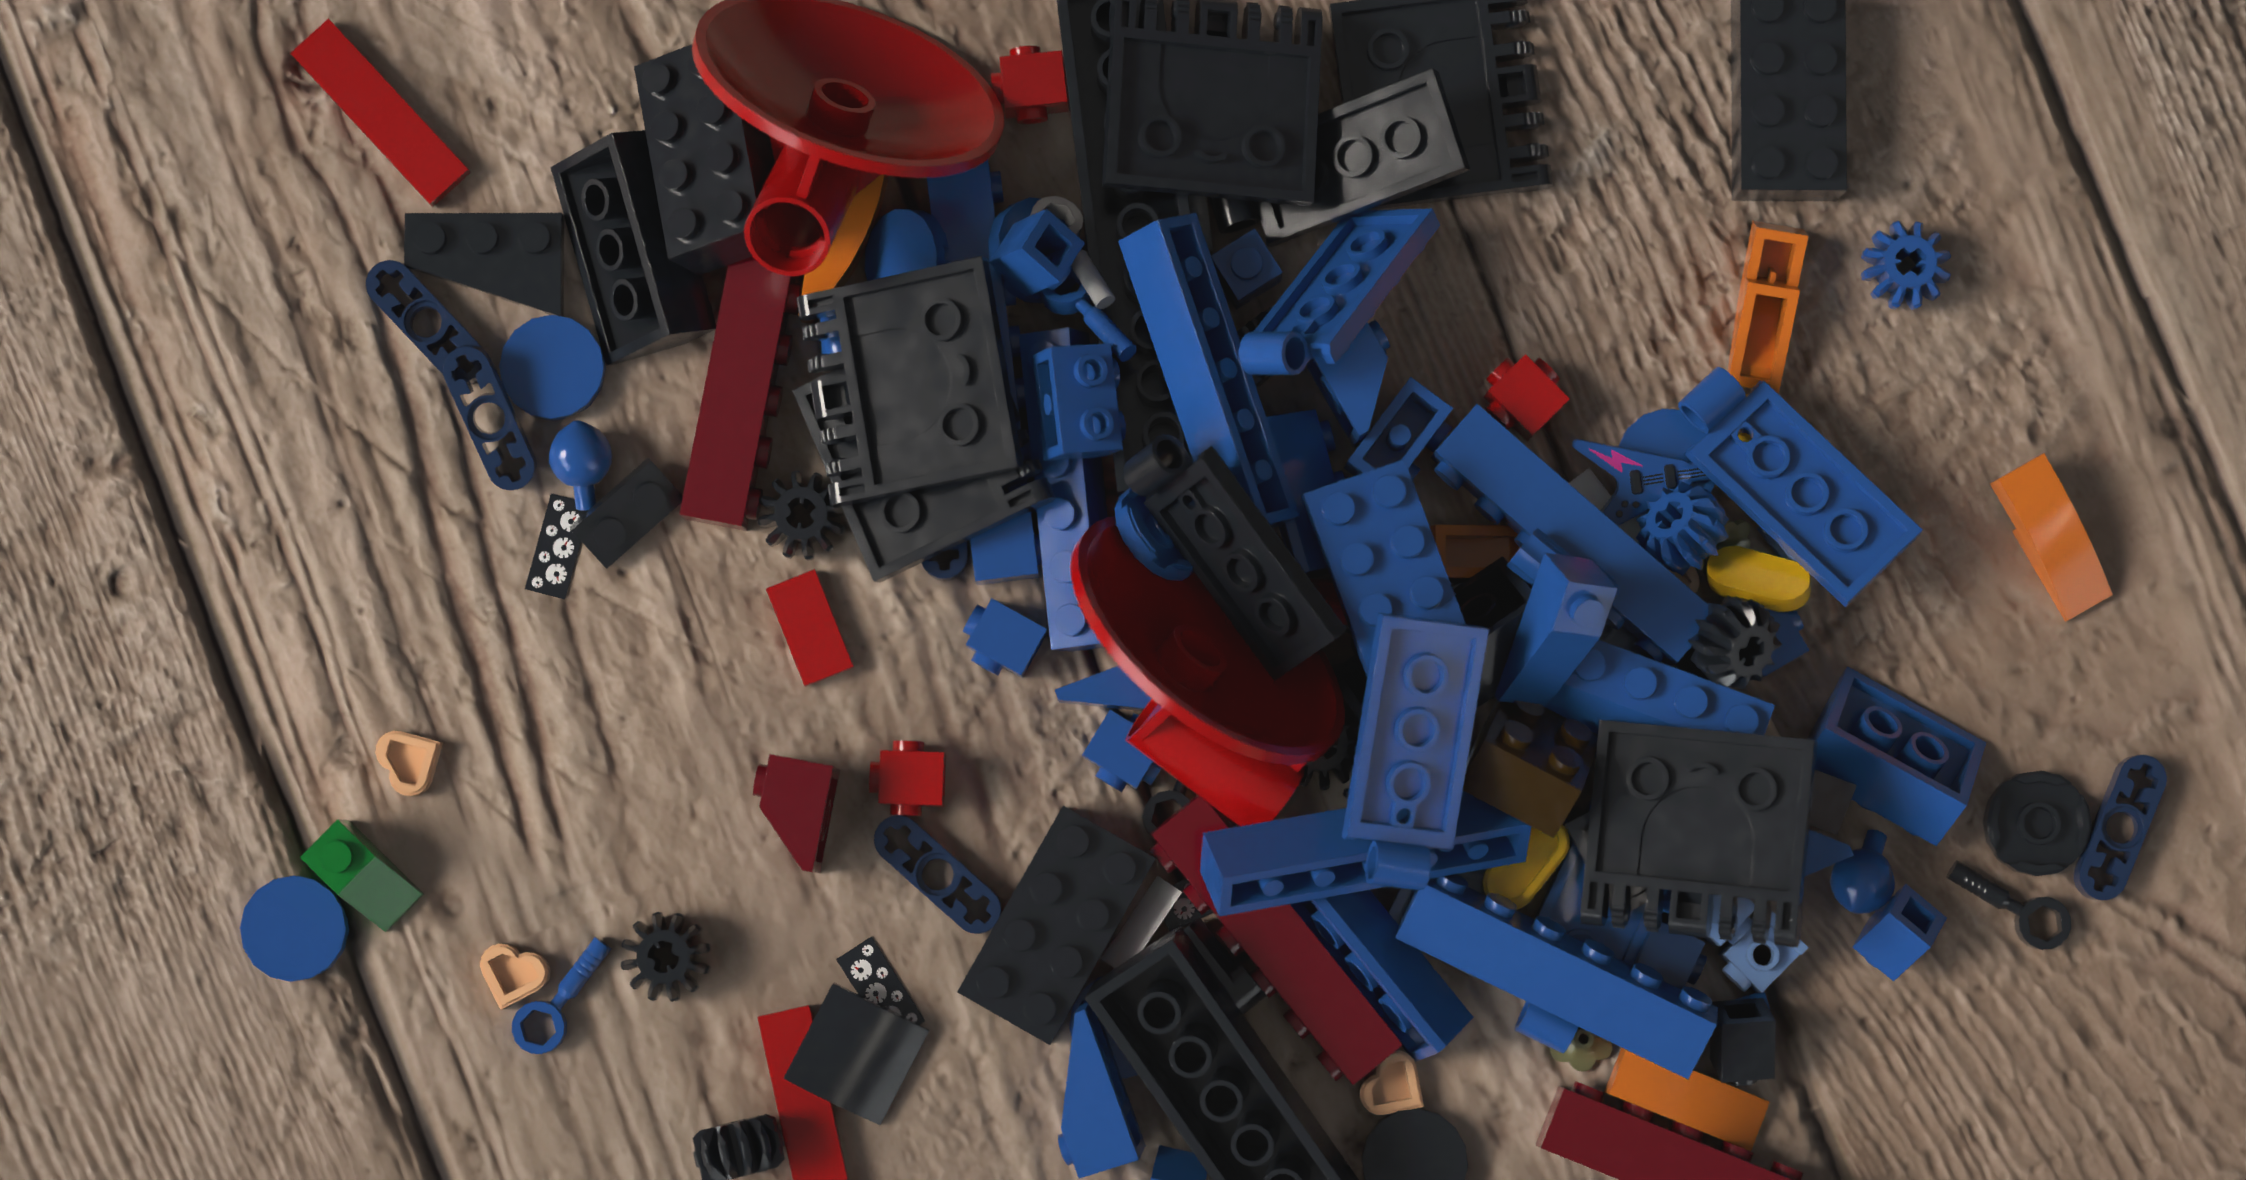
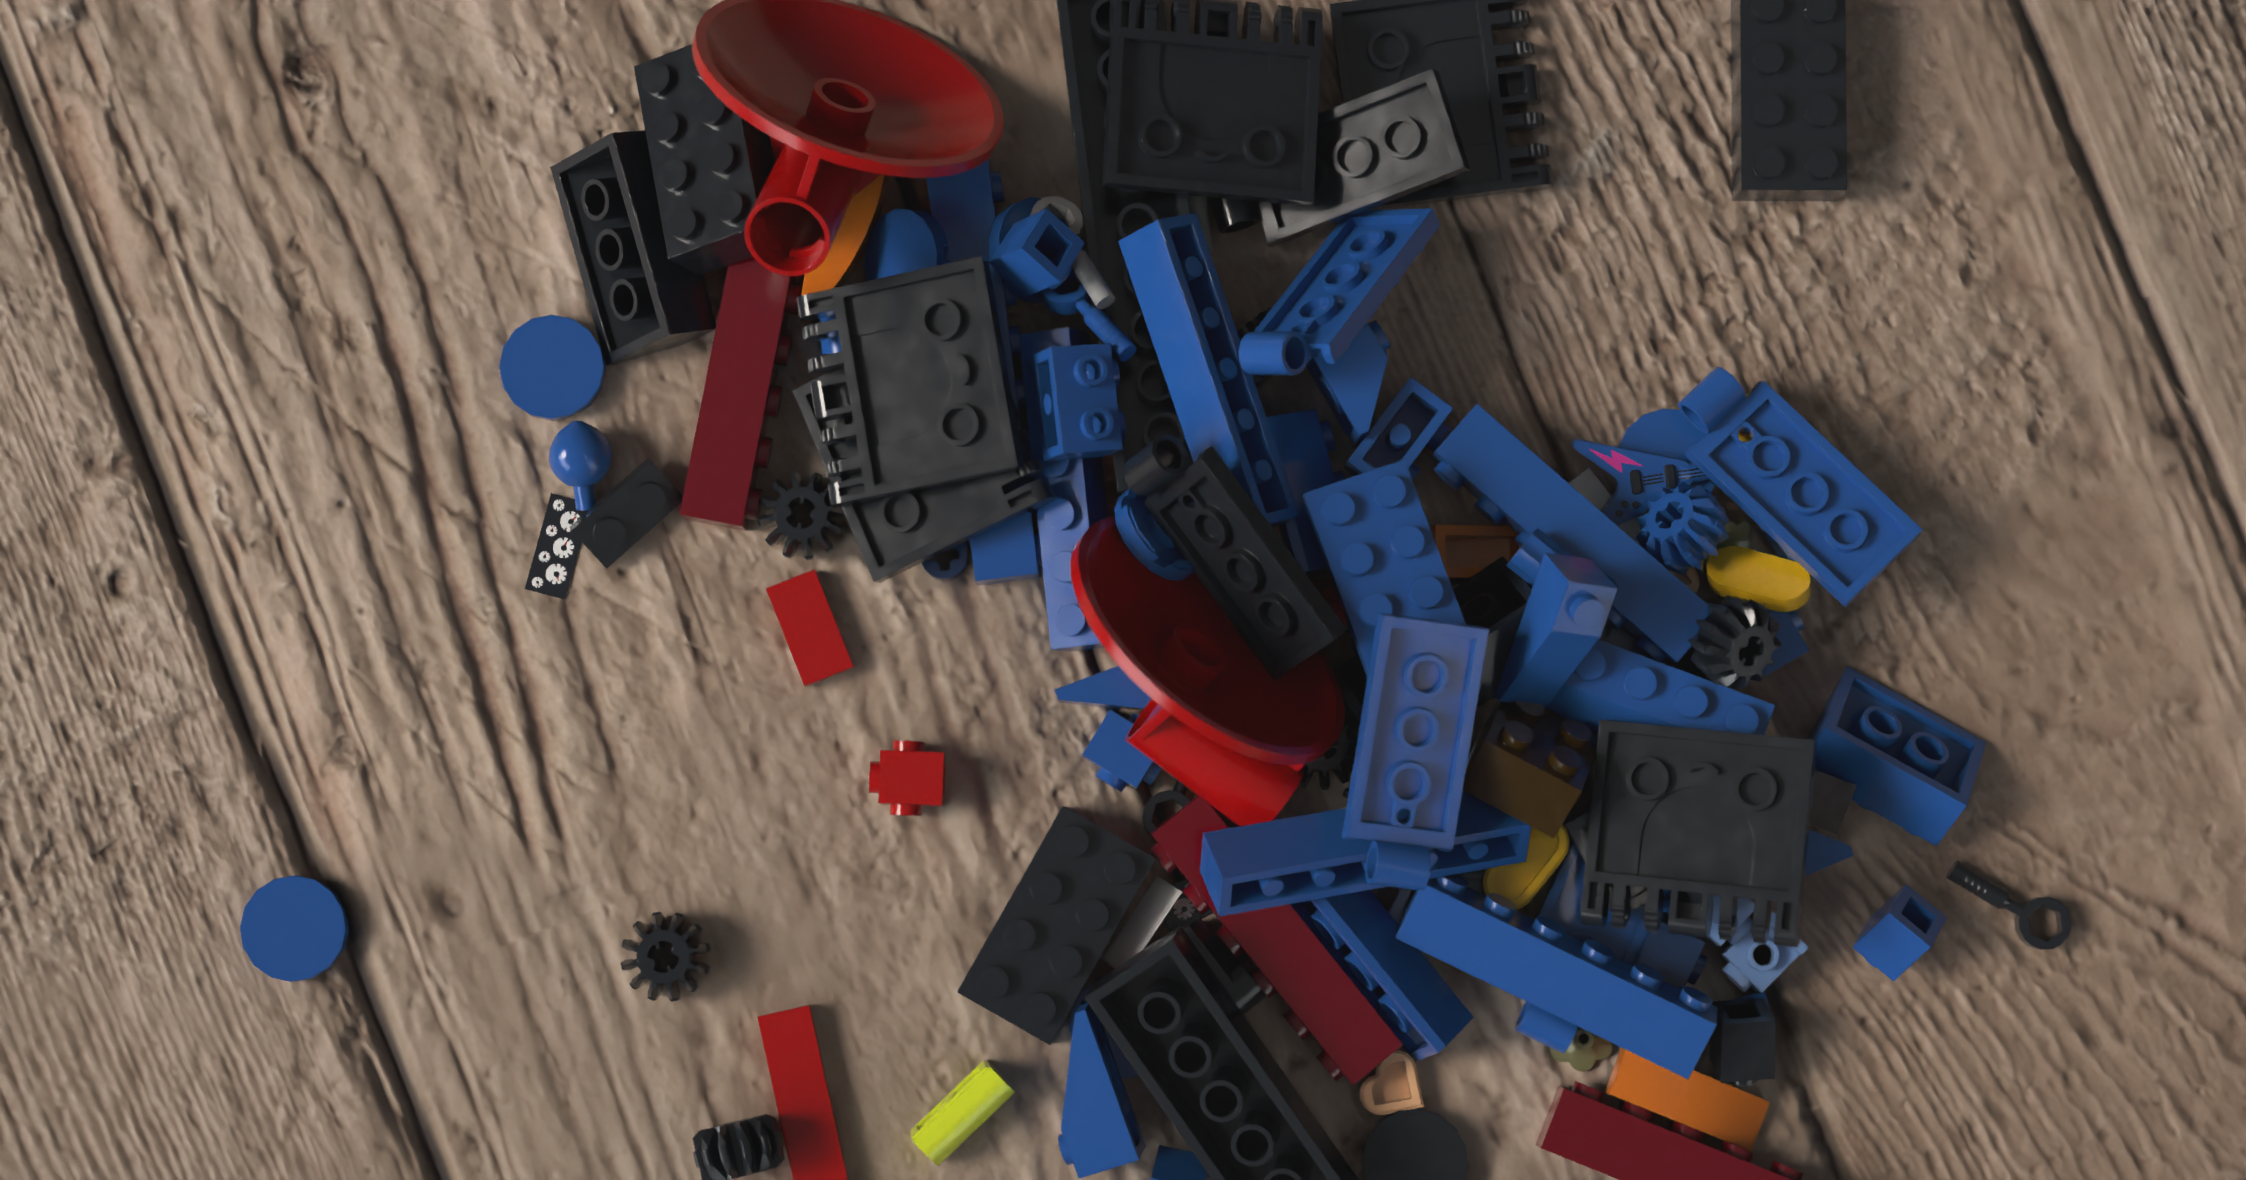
(361, 874): green slope -> none
(380, 112): red tile -> none
(390, 305): dark blue beam -> none
(410, 761): light nougat tile -> none
(494, 253): black wing -> none
(513, 974): light nougat tile -> none
(517, 448): dark blue beam -> none
(567, 989): blue piece -> none
(799, 805): dark red slope -> none
(856, 1054): black slope -> none
(876, 980): black sticker -> none
(899, 858): dark blue beam -> none
(961, 1112): none -> neon yellow brick
(1003, 638): blue brick -> none
(1031, 84): red brick -> none
(1246, 268): blue brick -> none
(1524, 395): red brick -> none
(1767, 304): orange slope -> none
(1866, 879): blue piece -> none
(1900, 246): blue gear -> none
(2037, 823): black tile -> none
(2052, 536): orange slope -> none
(2123, 787): dark blue beam -> none

